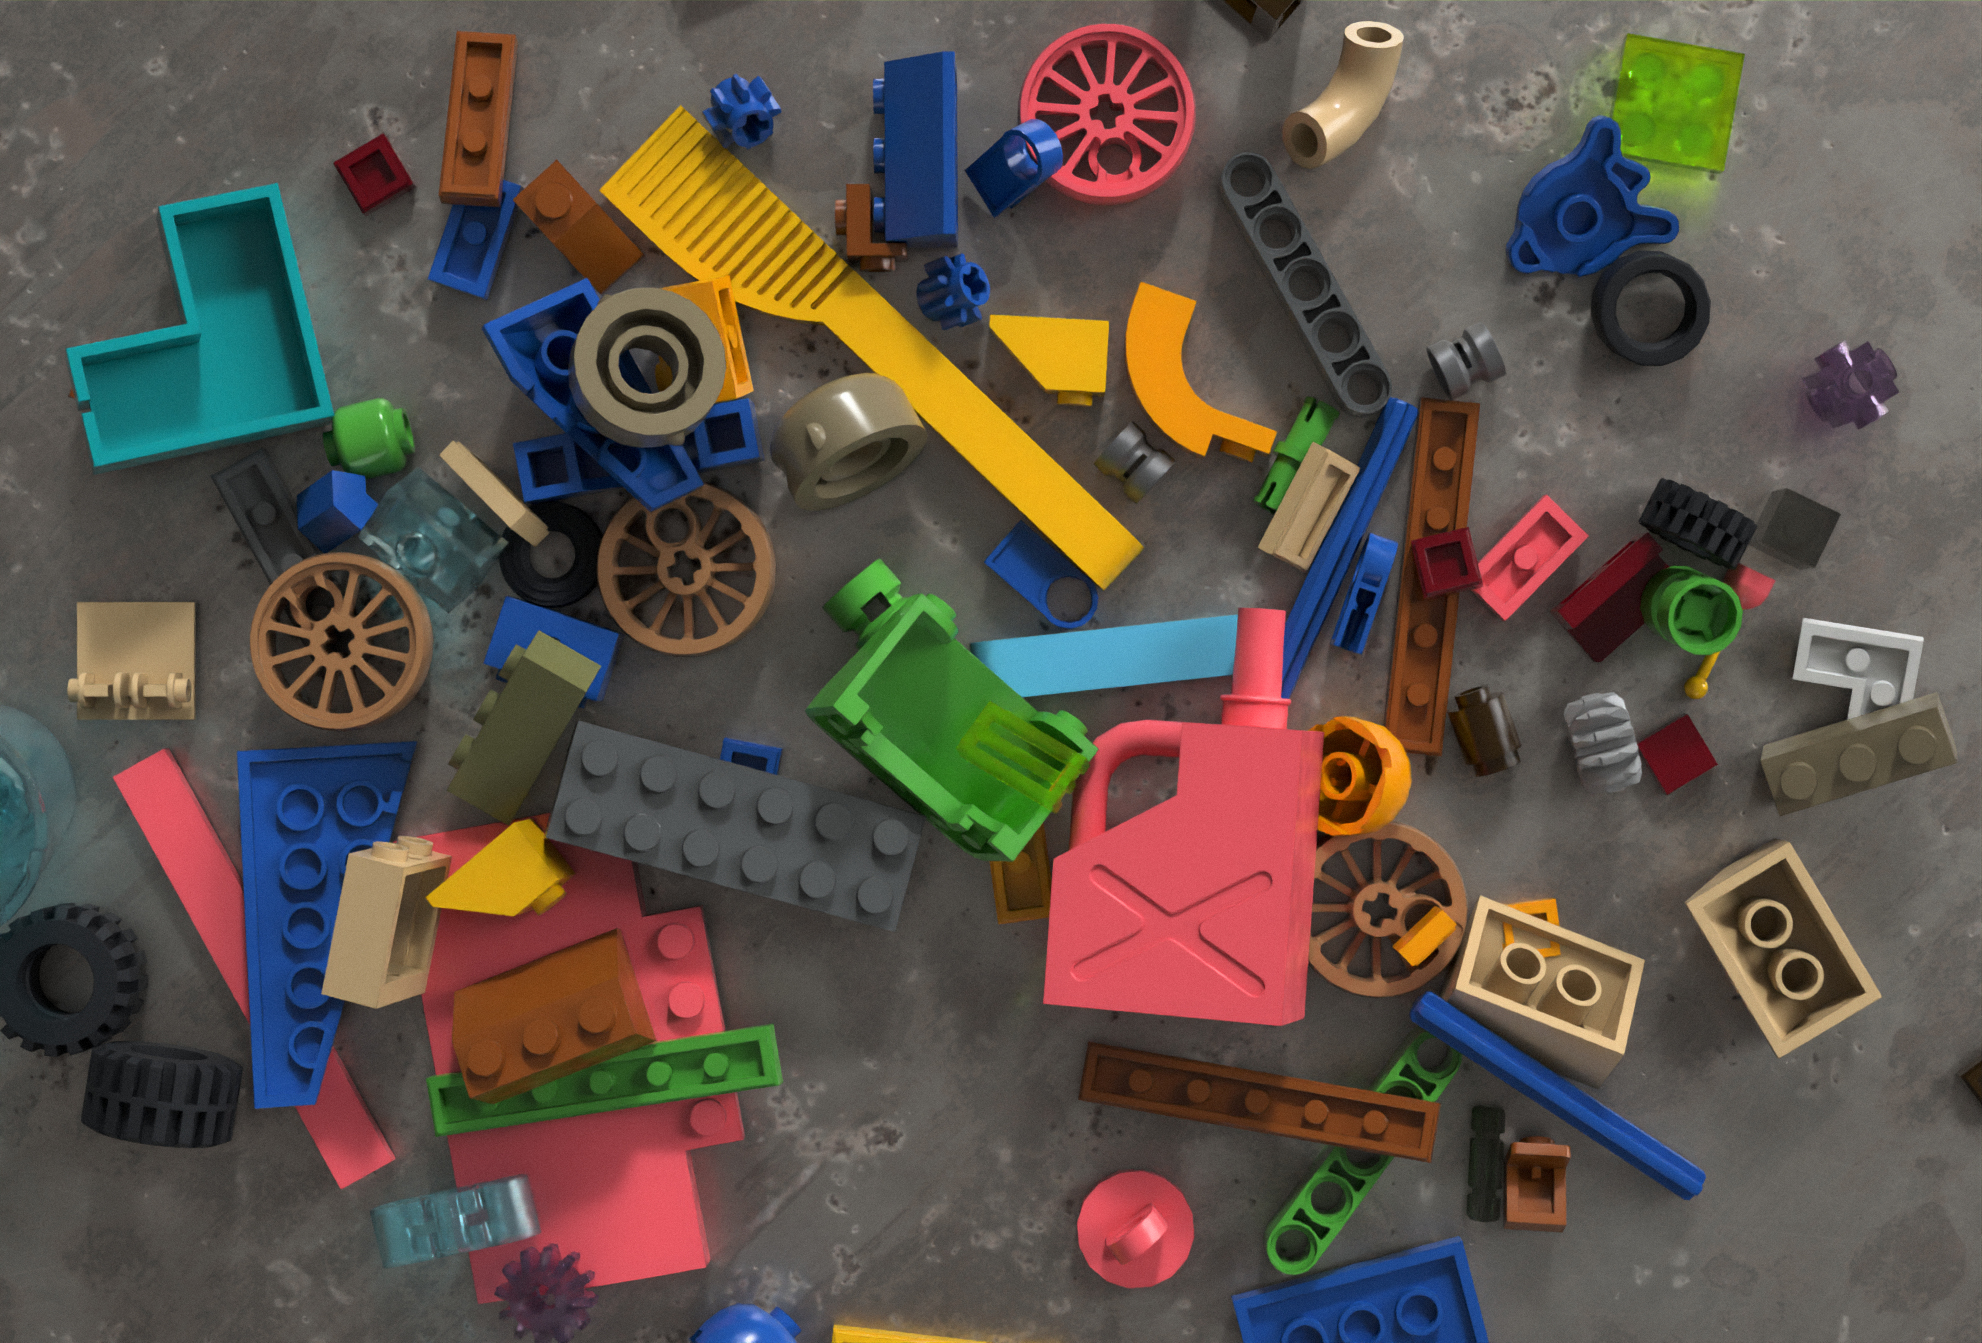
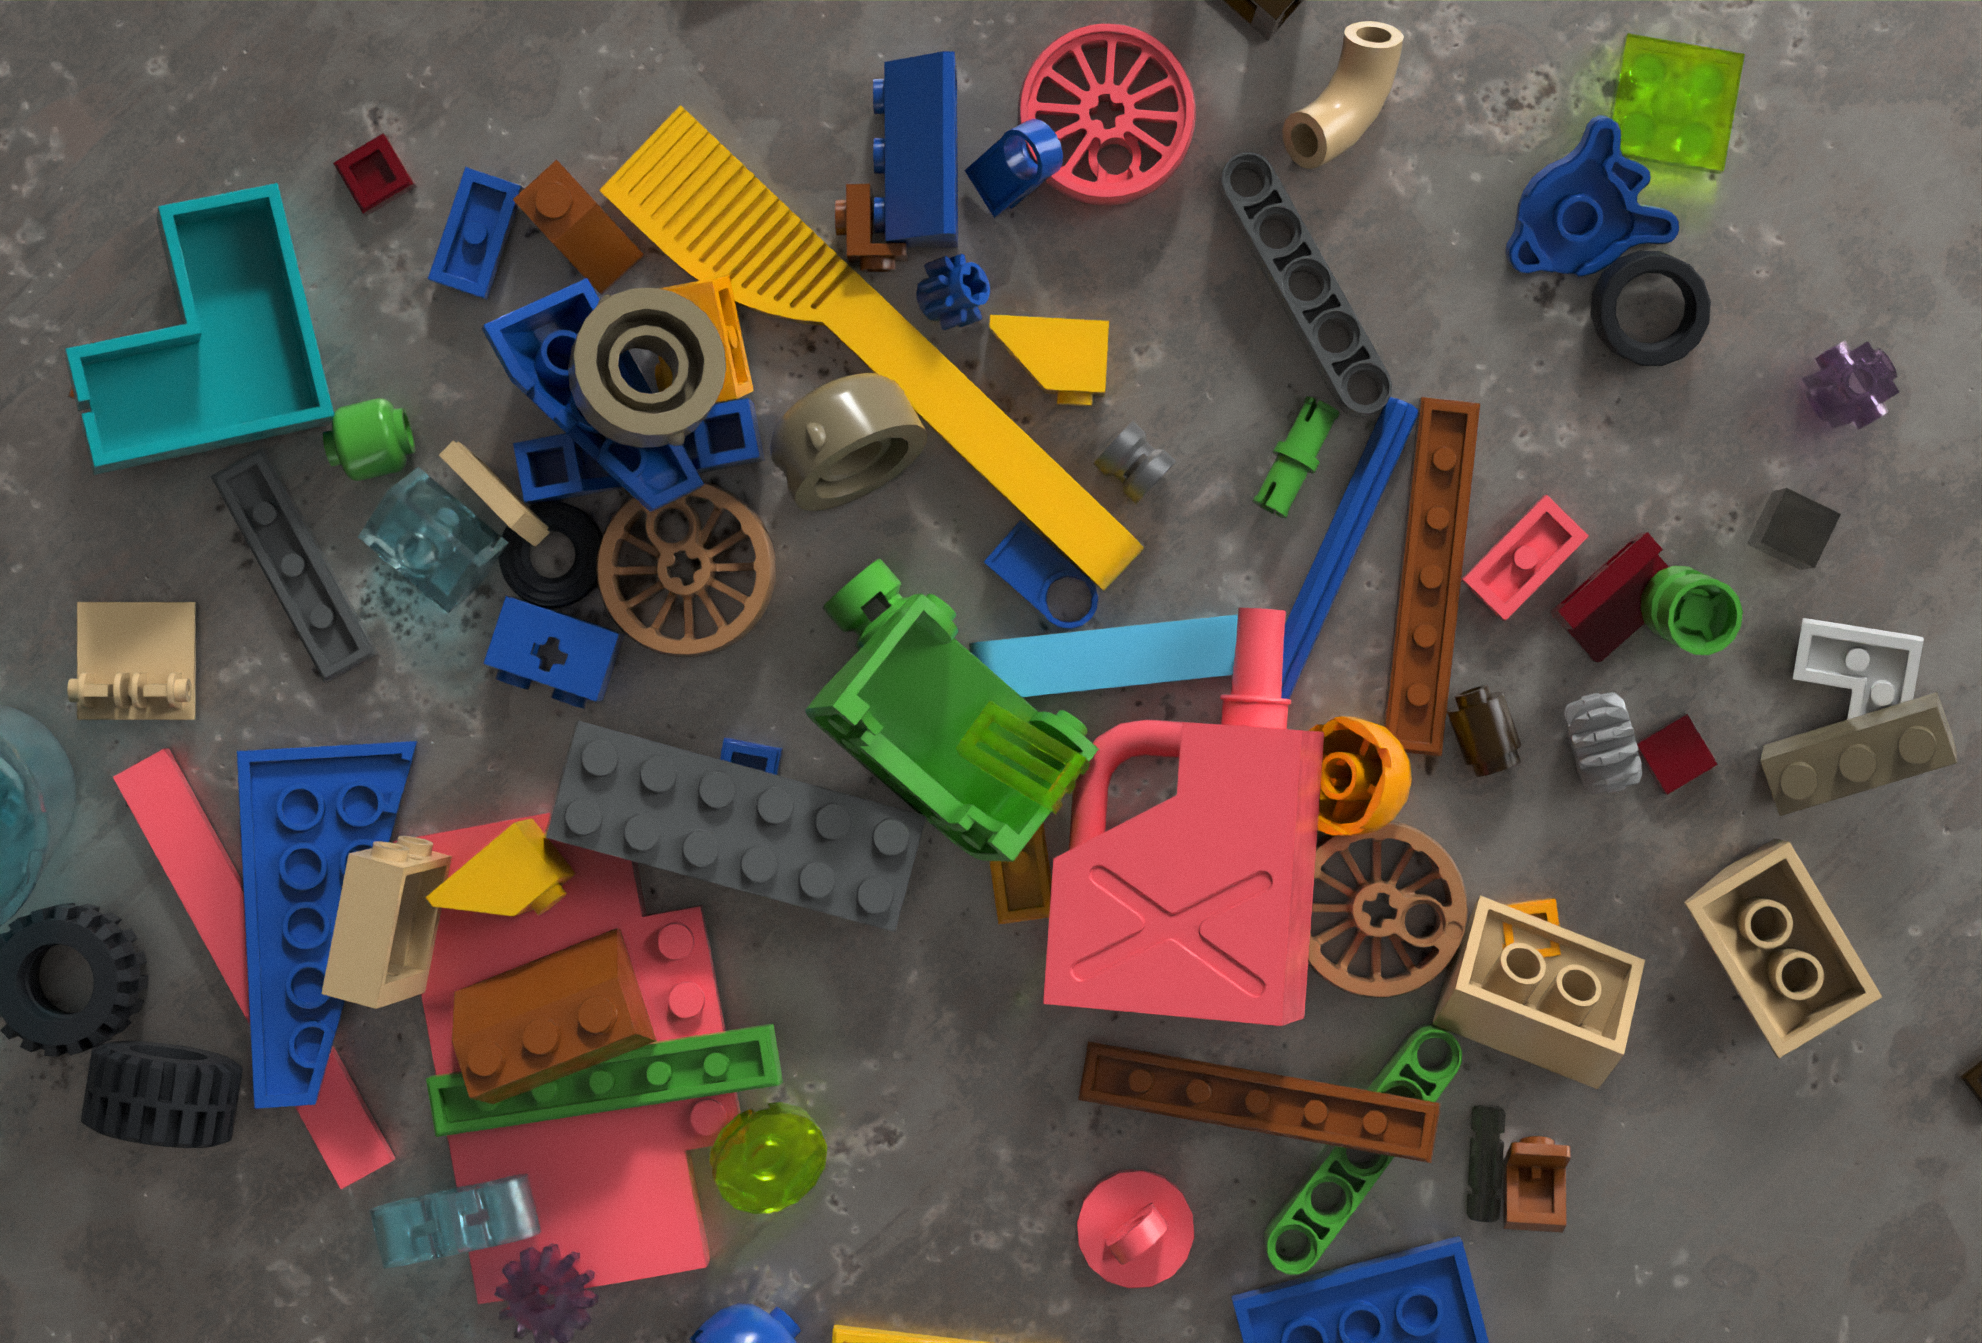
(295, 587): medium nougat piece -> none
(334, 509): blue piece -> none
(478, 119): dark orange tile -> none
(520, 725): olive brick -> none
(741, 112): blue gear -> none
(768, 1158): none -> clear neon green tile
(1162, 391): light orange arch -> none
(1309, 507): tan tile -> none
(1364, 593): blue piece -> none
(1425, 936): light orange tile -> none
(1446, 563): dark red tile -> none
(1466, 360): flat silver wheel -> none
(1557, 1095): blue axle -> none
(1698, 523): black tyre -> none
(1752, 591): coral hinge -> none

